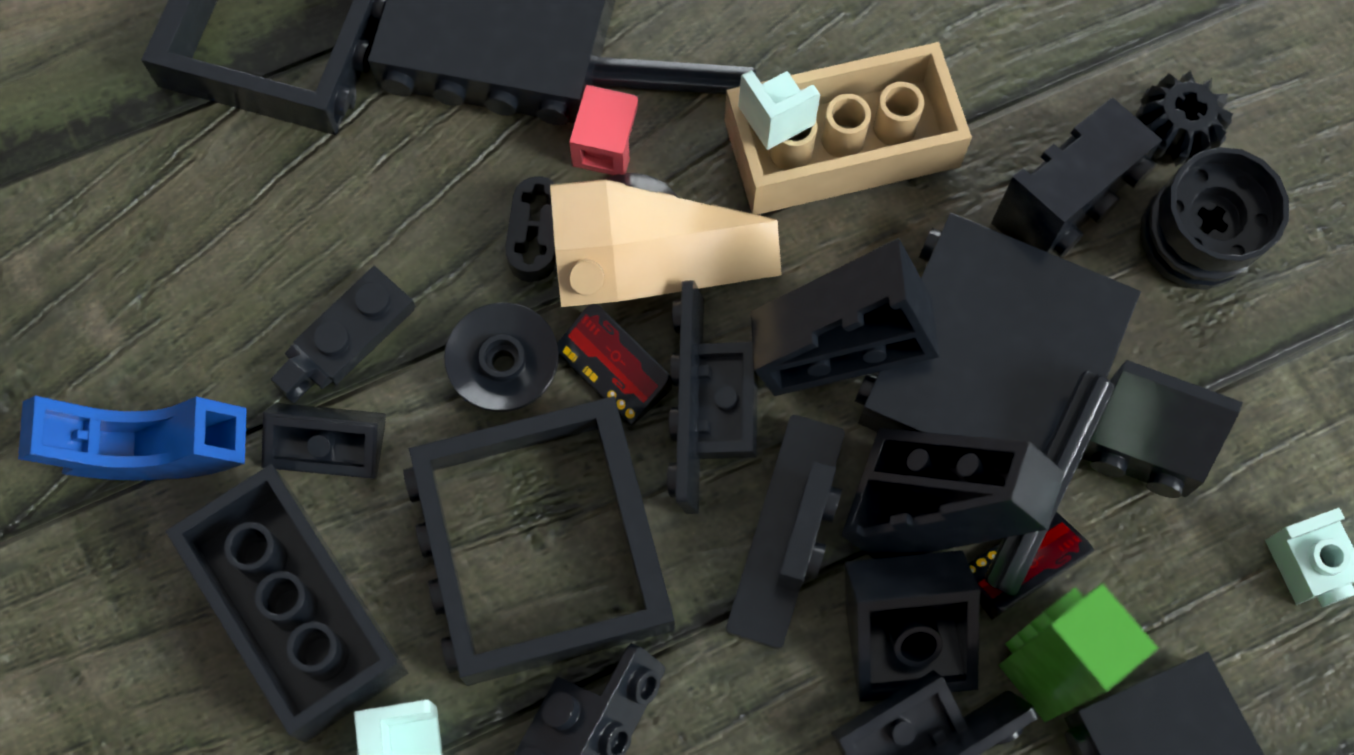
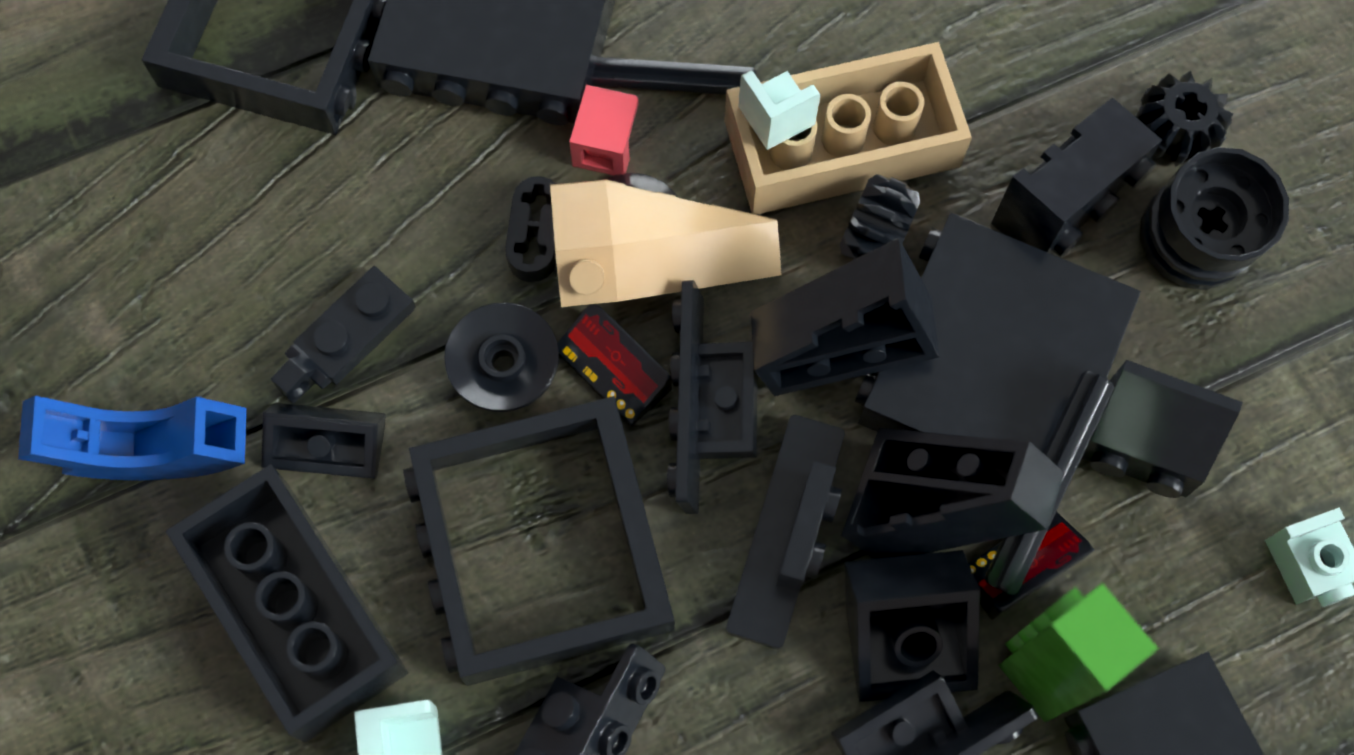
(880, 216): none -> black gear

